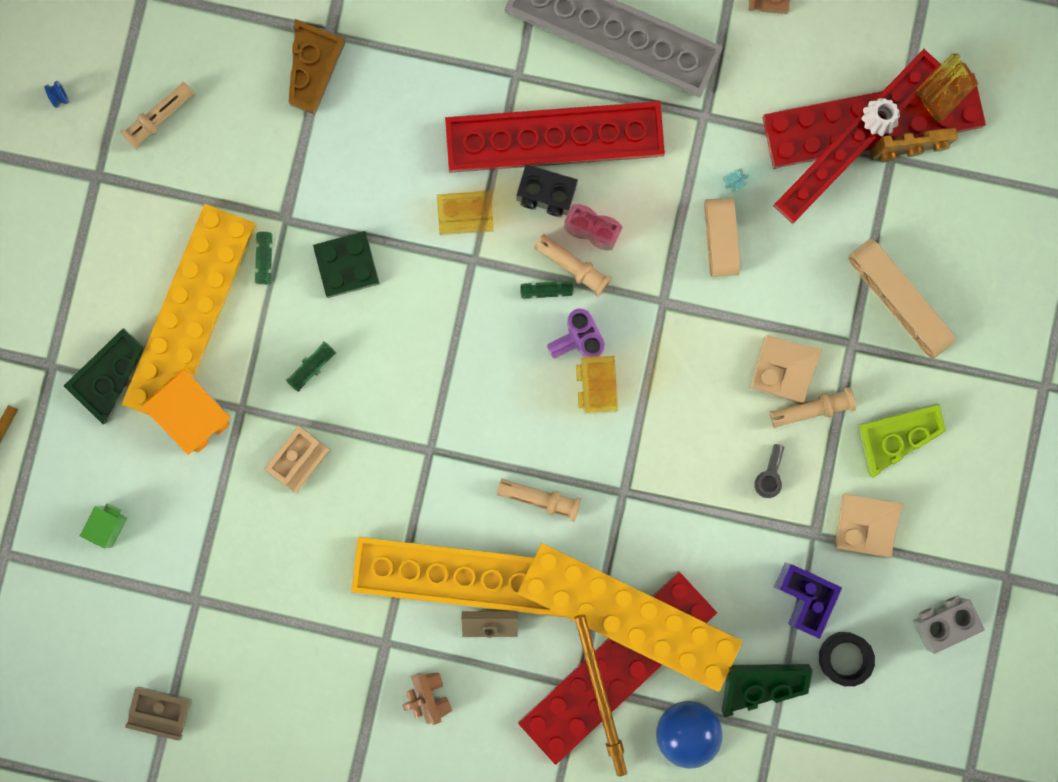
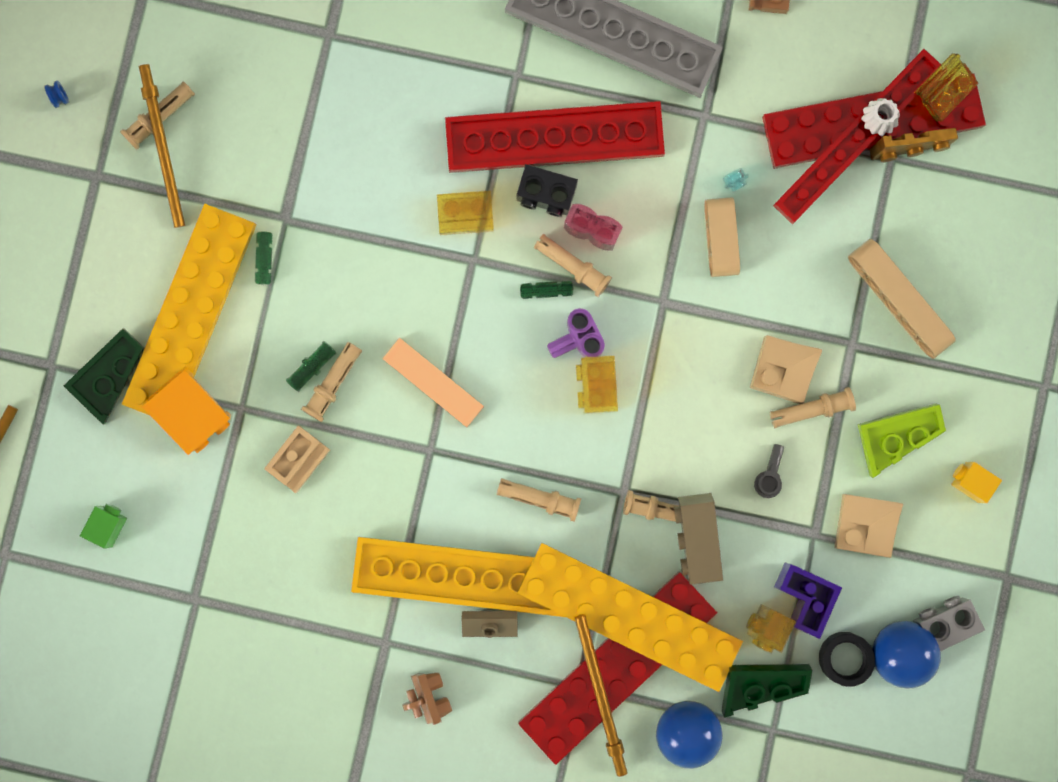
(150, 94): none -> pearl gold bar
(158, 713): dark tan plate -> none
(313, 64): pearl gold wing -> none
(326, 392): none -> tan pin
(346, 264): dark green plate -> none
(433, 382): none -> light nougat tile
(648, 507): none -> tan pin
(699, 538): none -> dark tan brick
(769, 629): none -> clear yellow brick
(906, 654): none -> blue piece
(975, 482): none -> yellow brick

